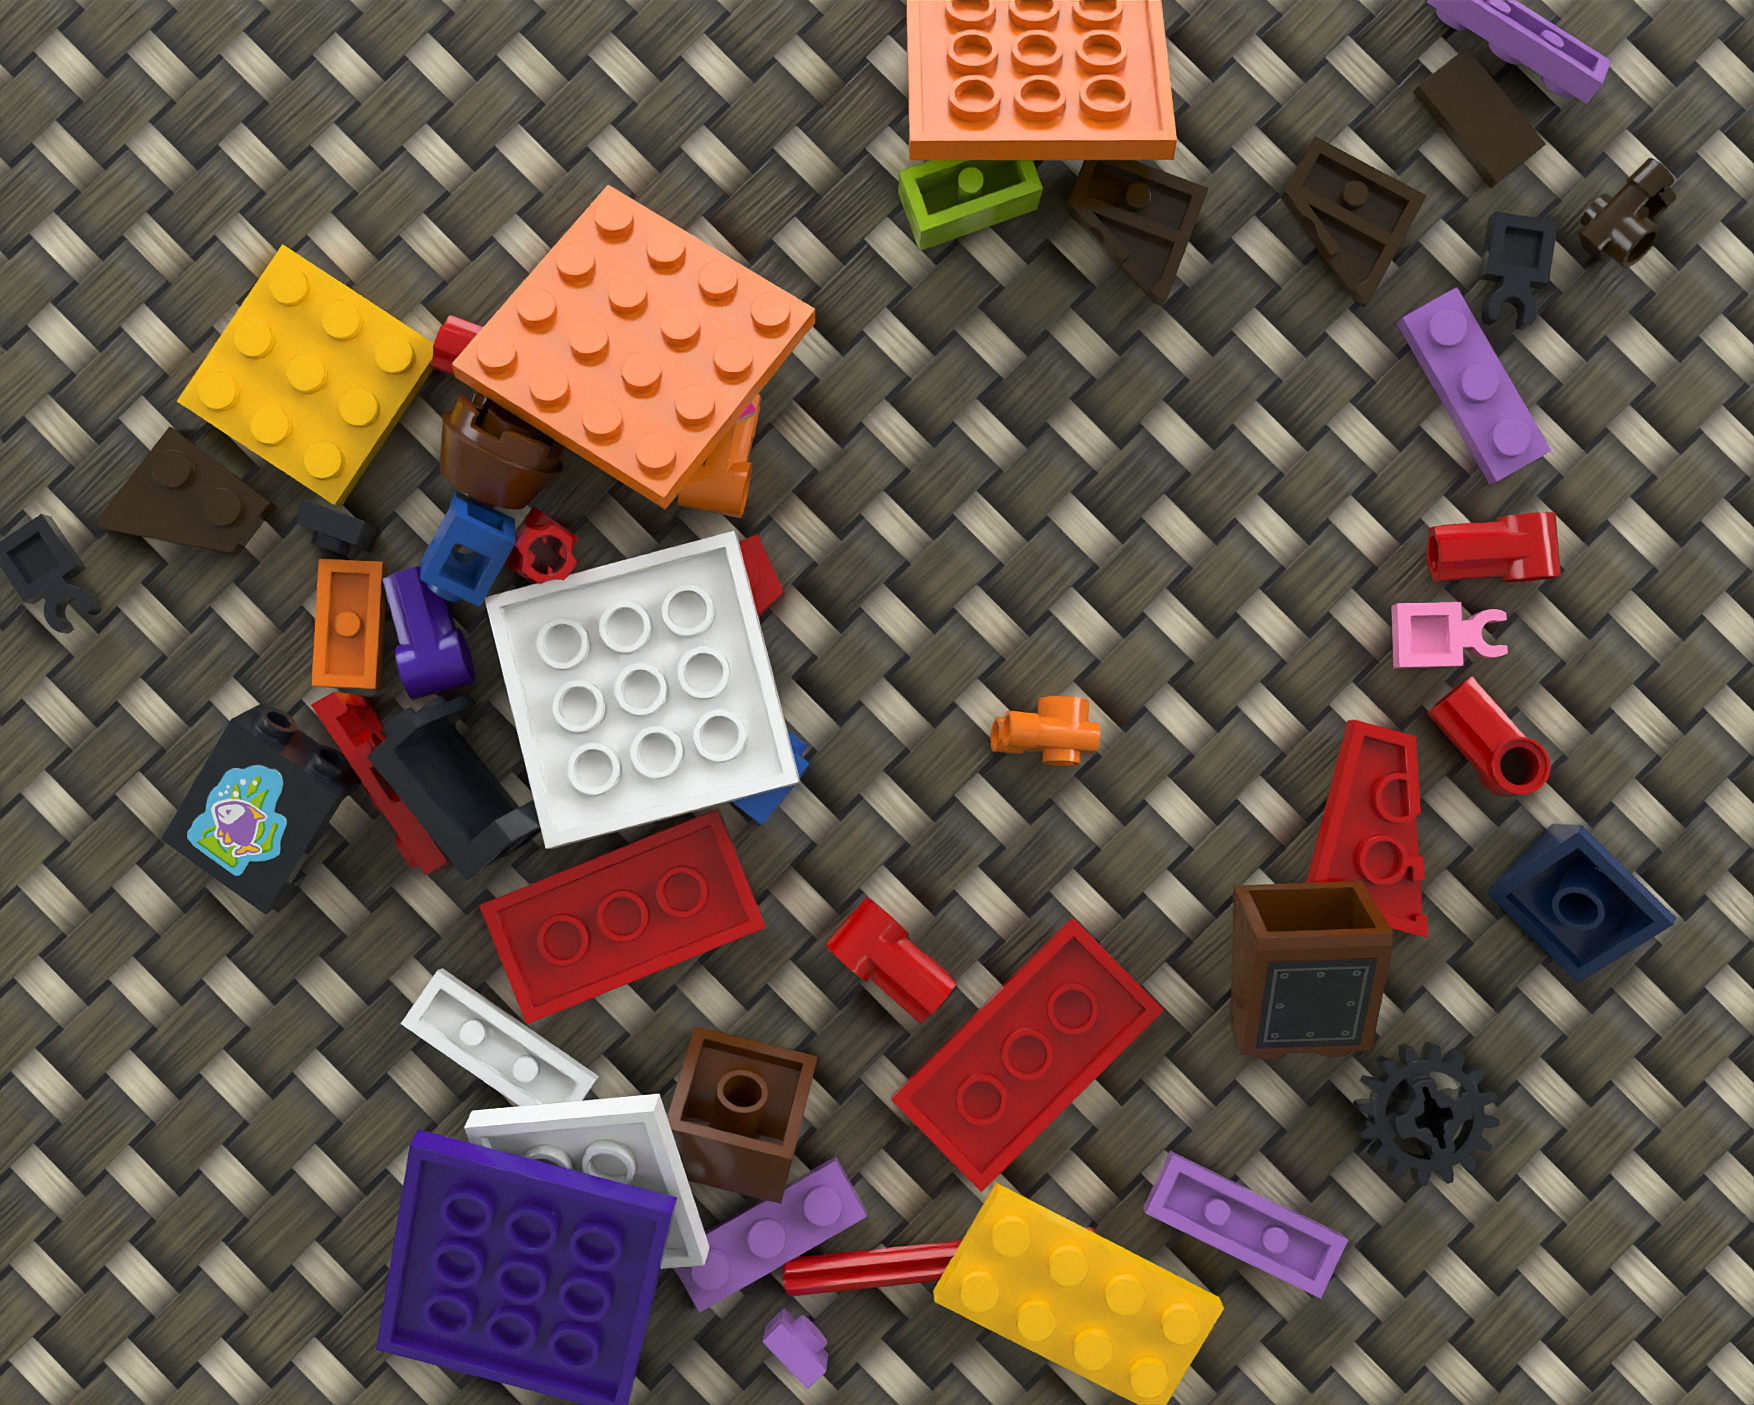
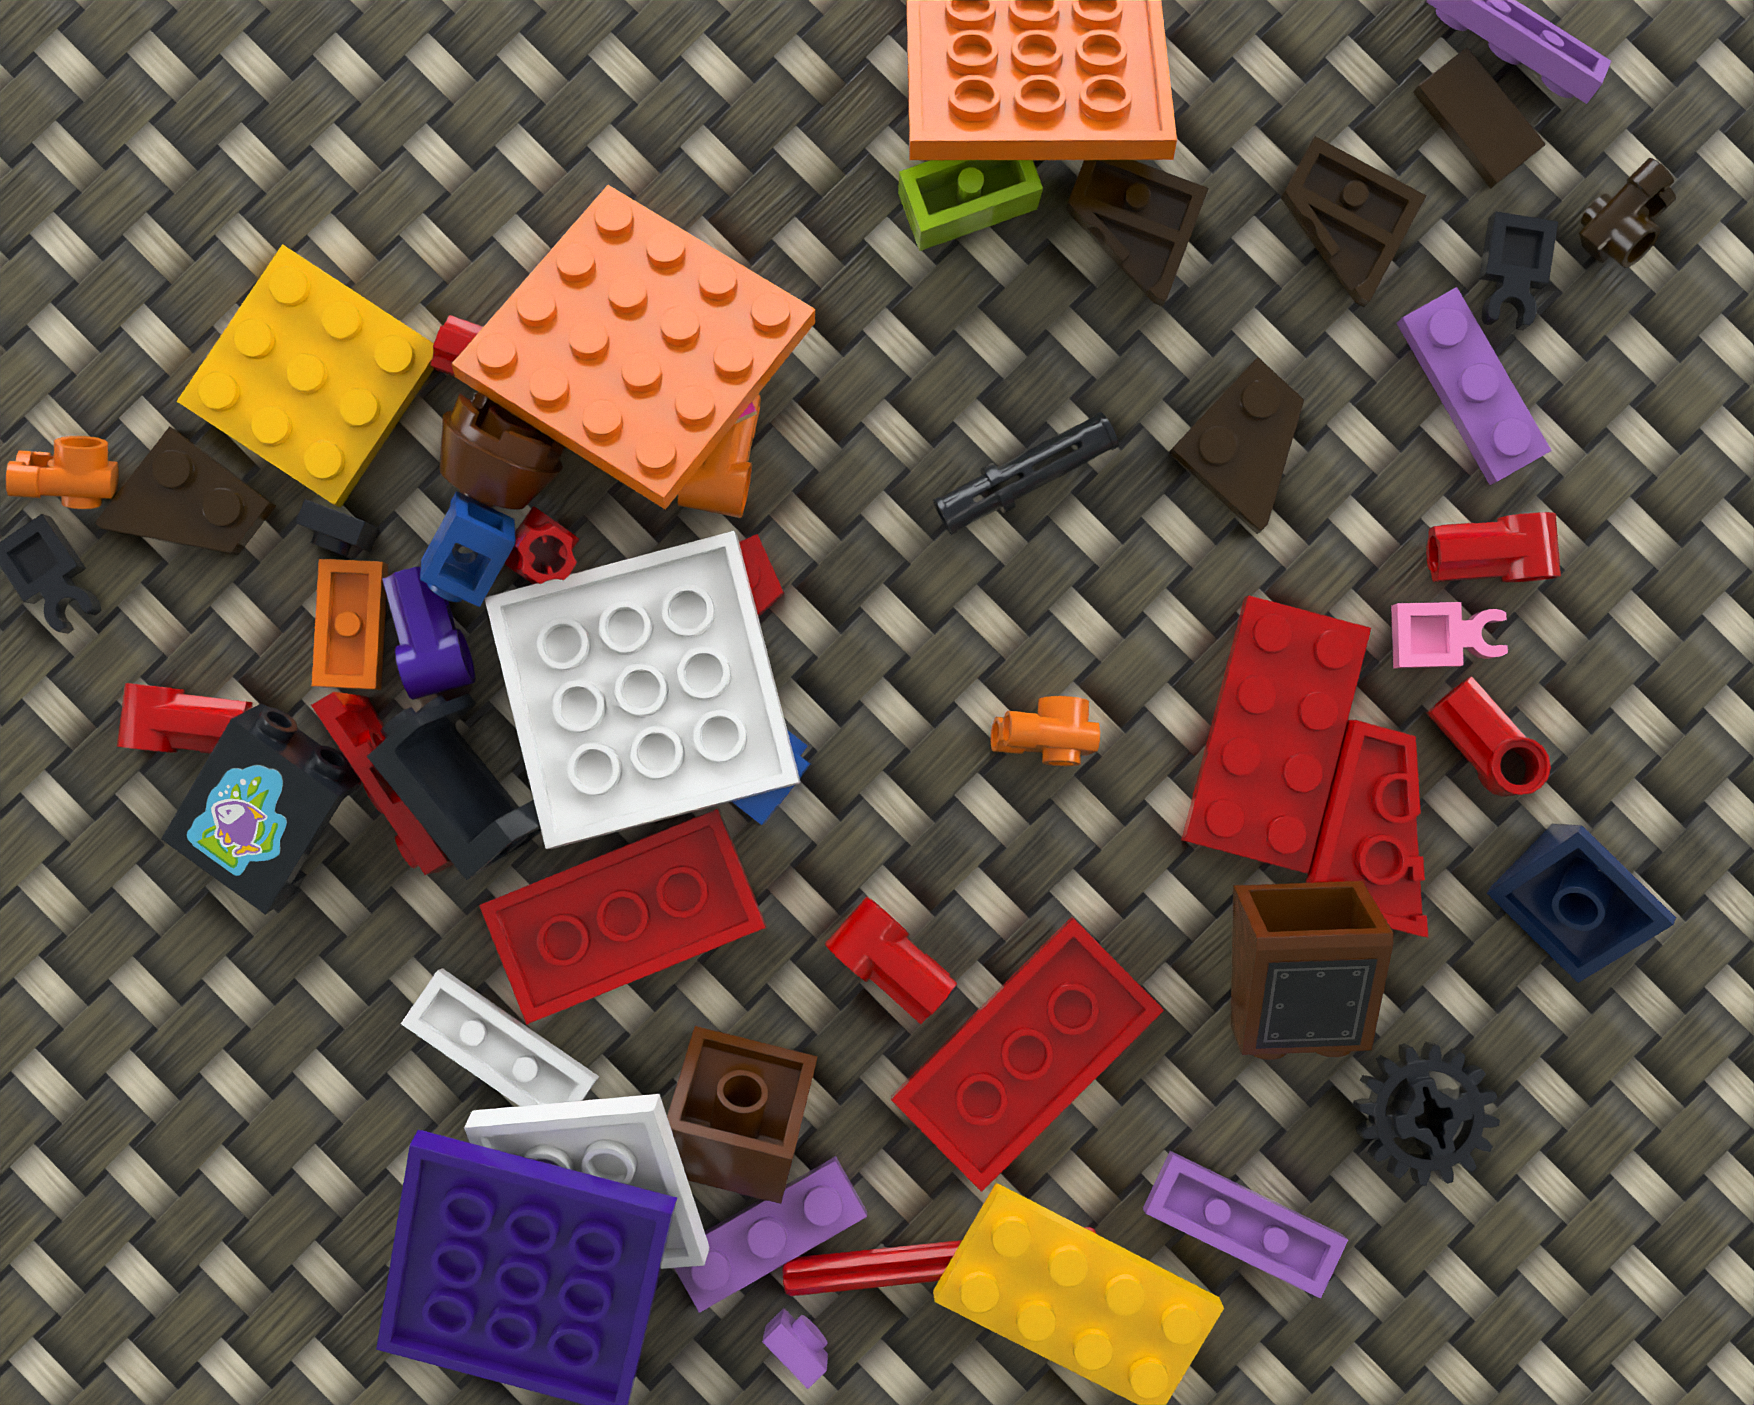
(75, 472): none -> orange plate
(170, 720): none -> red piece
(1091, 438): none -> black pin
(1244, 443): none -> dark brown wing
(1276, 734): none -> red plate

